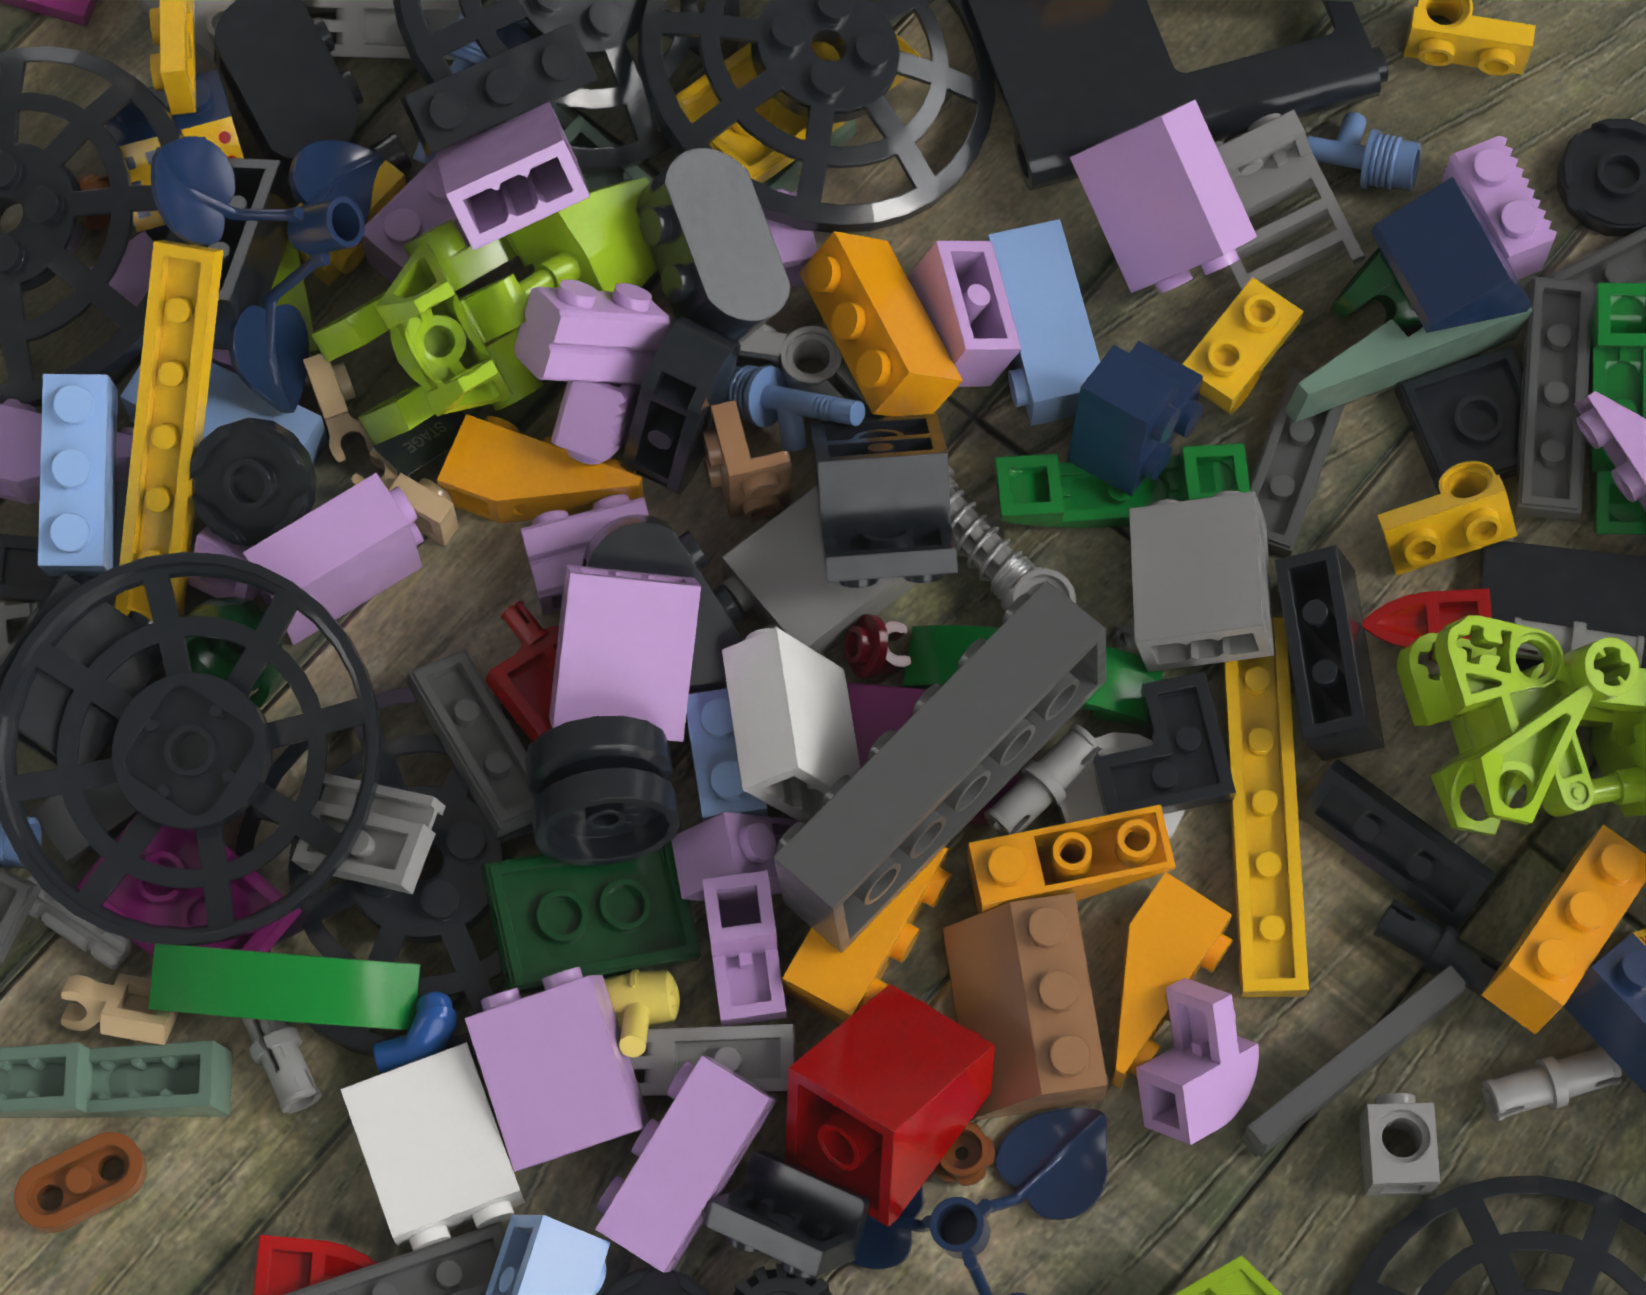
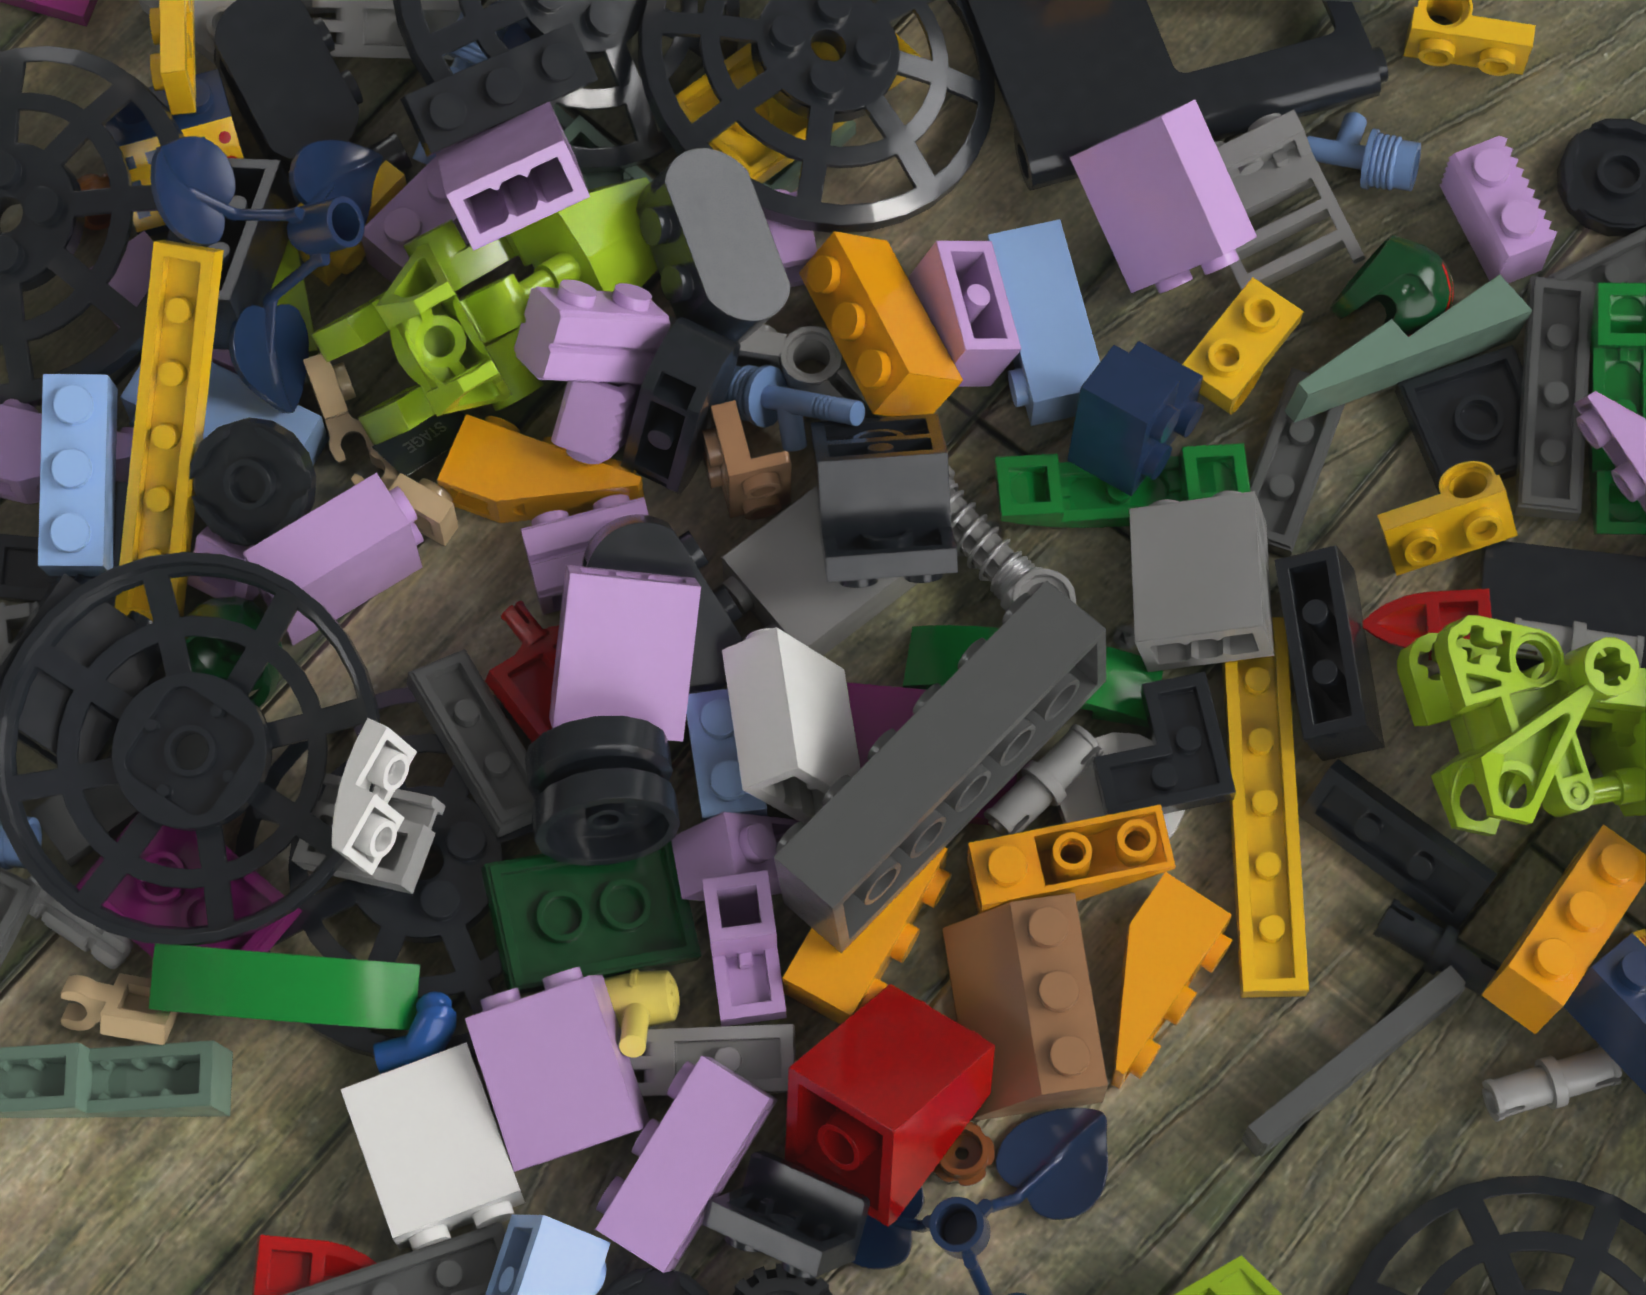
(80, 1178): dark orange plate -> none
(278, 1051): light grey pin -> none
(362, 820): none -> white slope
(868, 649): dark red plate -> none
(1206, 1072): lavender brick -> none
(1391, 1174): light grey brick -> none
(1449, 260): dark blue slope -> none

